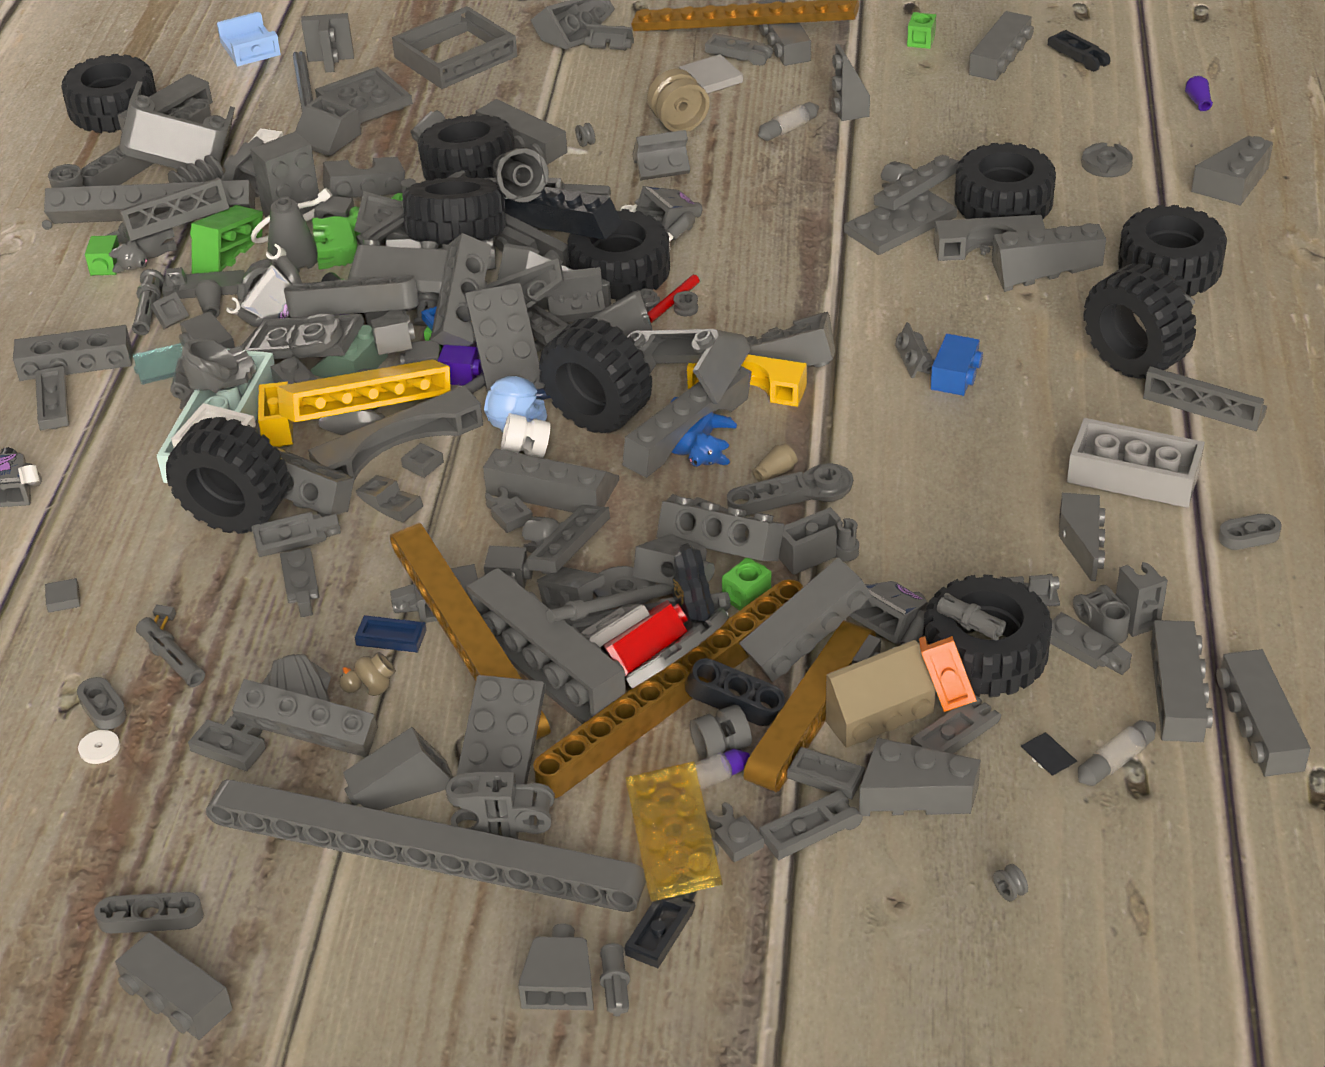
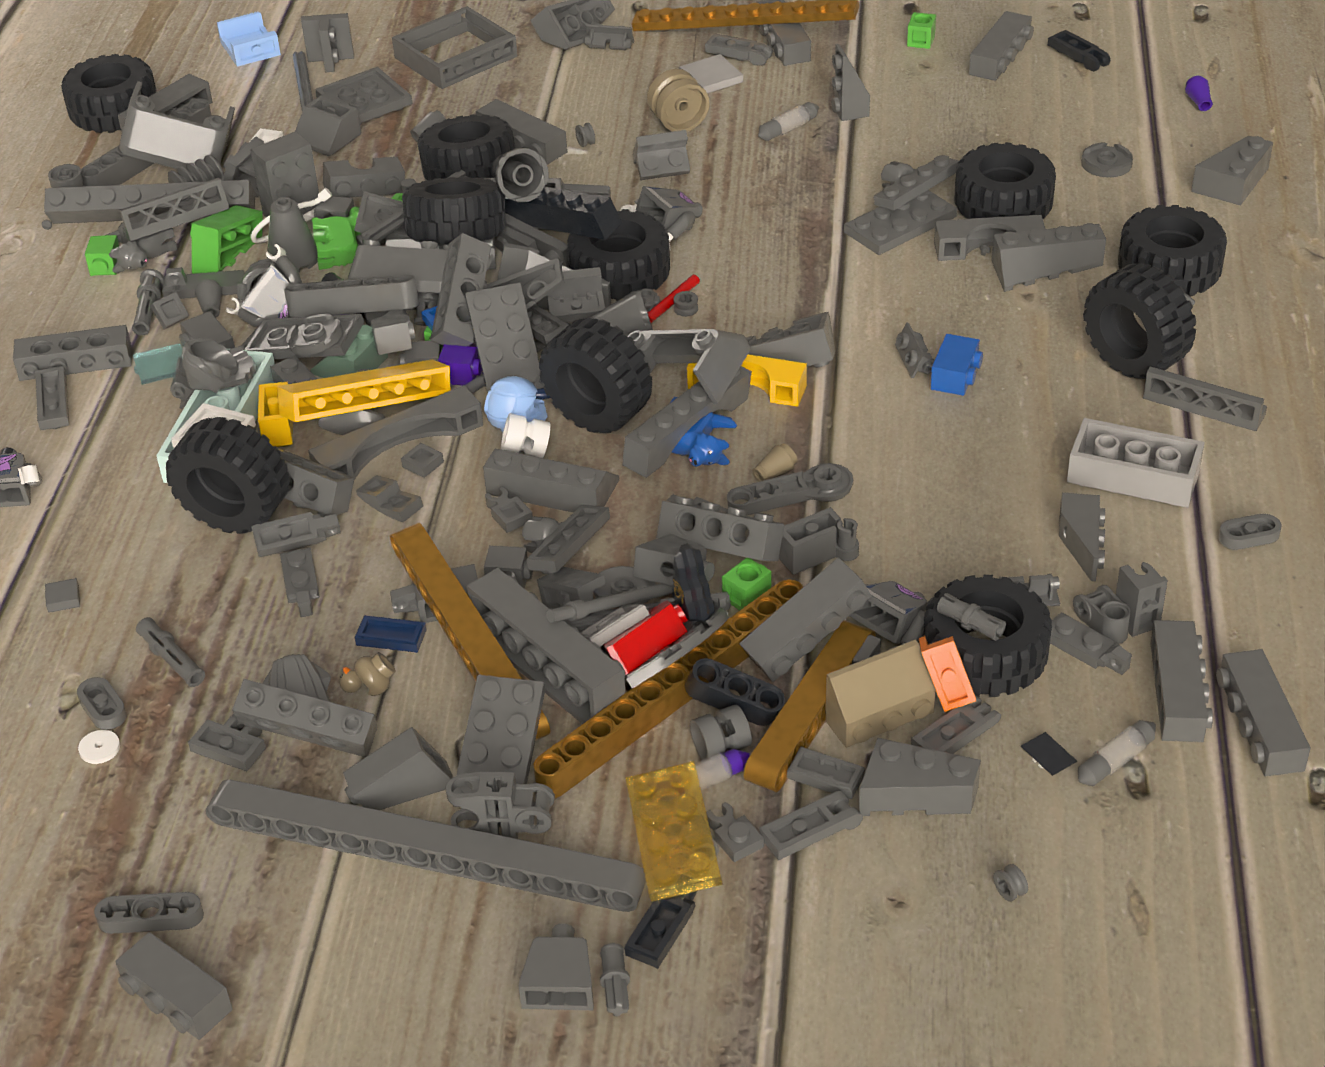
(164, 612): dark grey piece -> none

